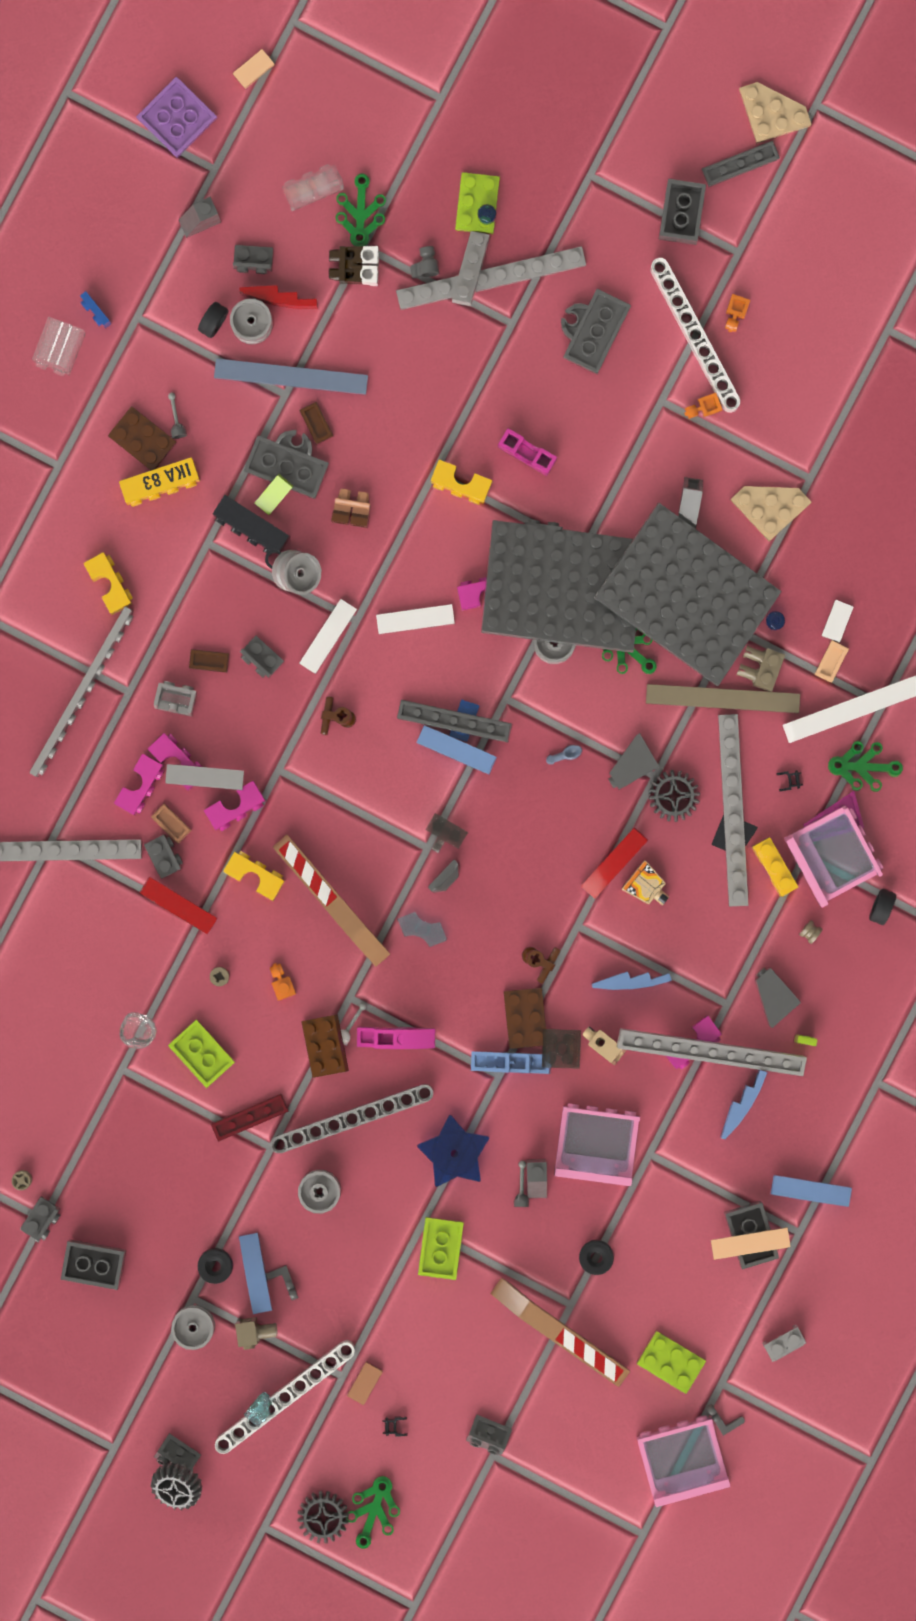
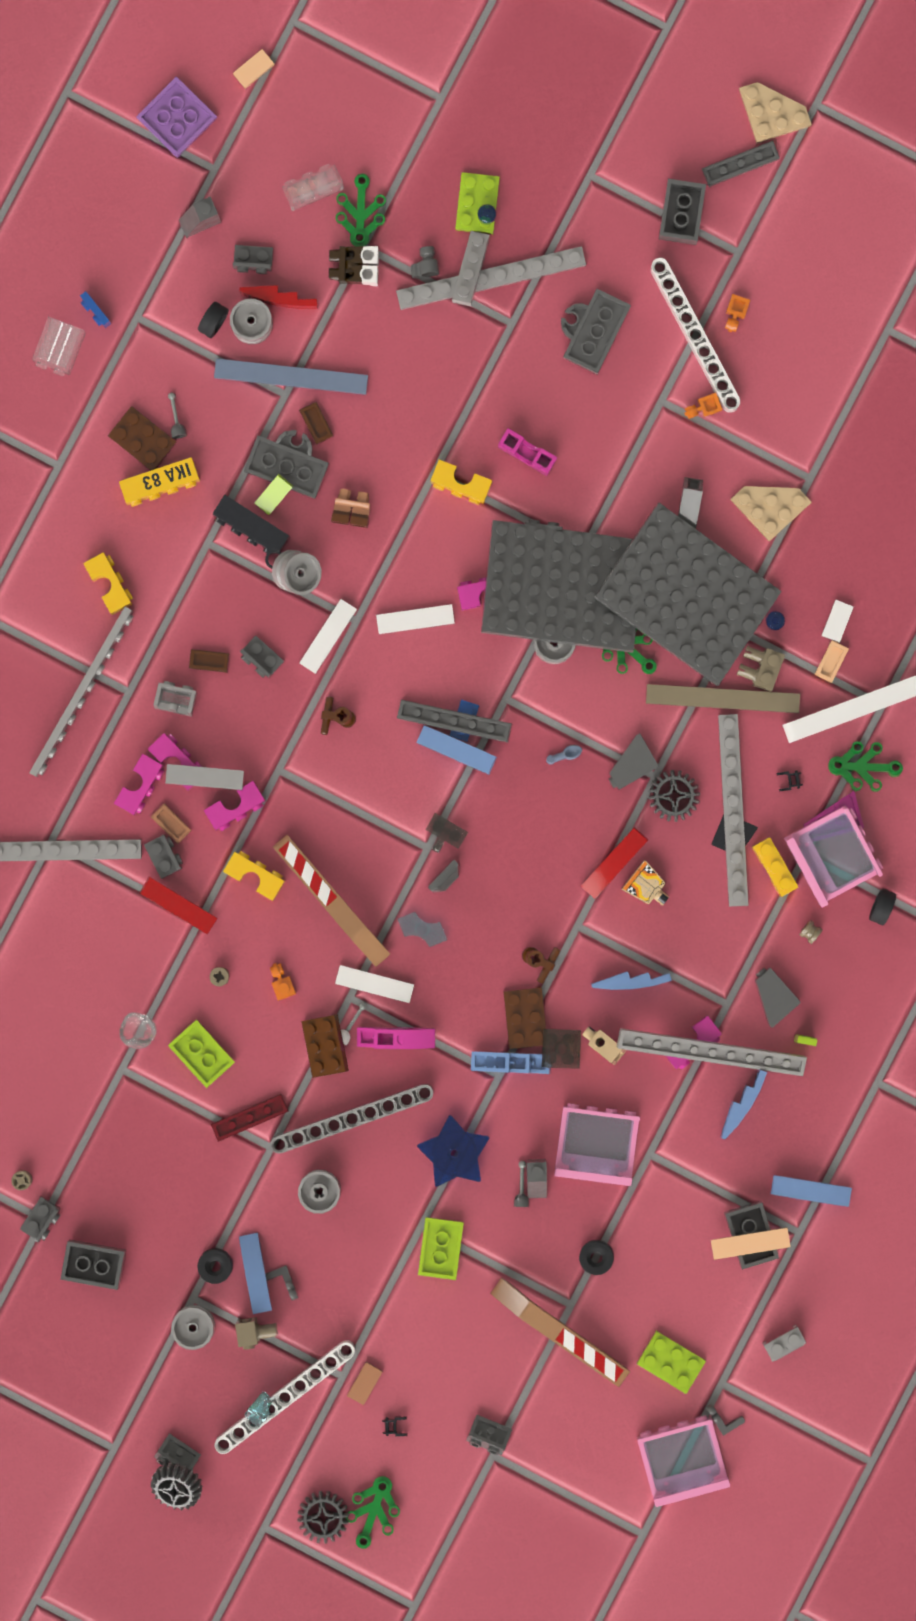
(374, 984): none -> white tile

